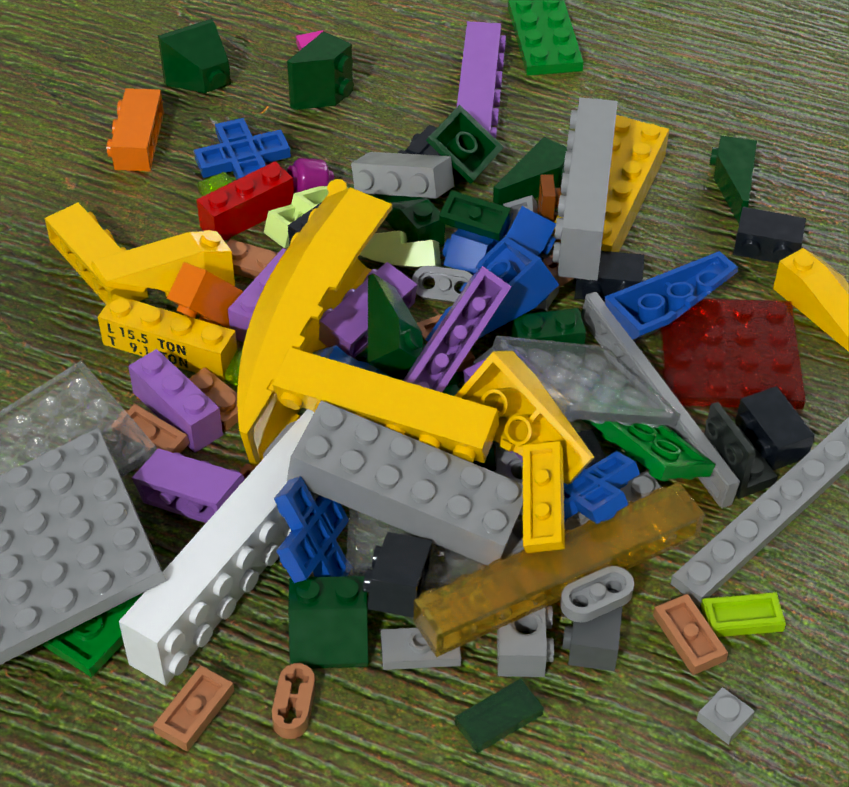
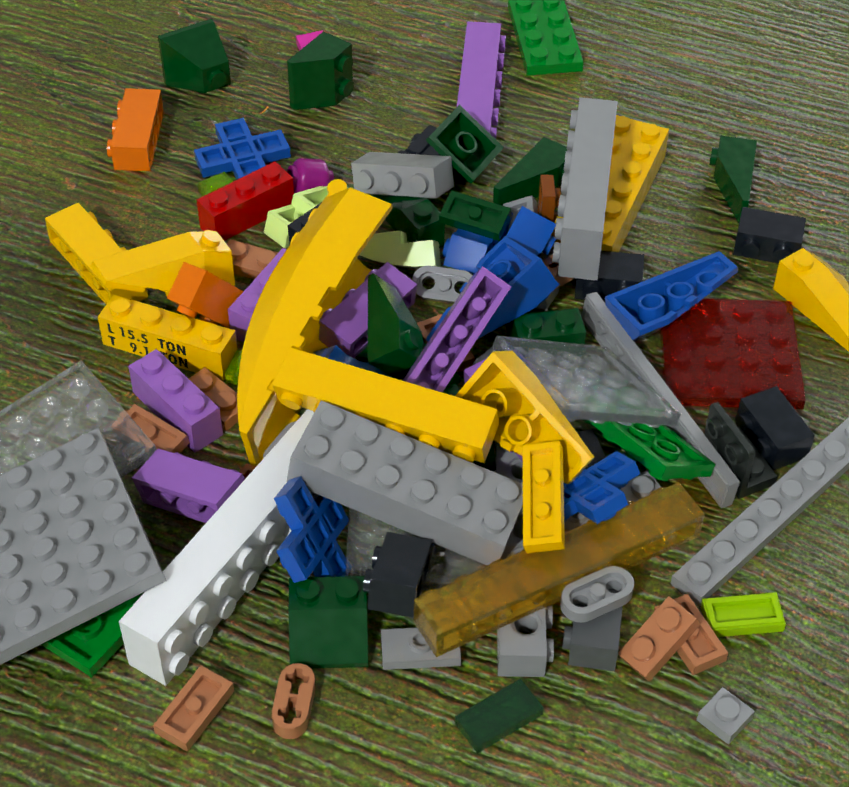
(659, 638): none -> nougat plate

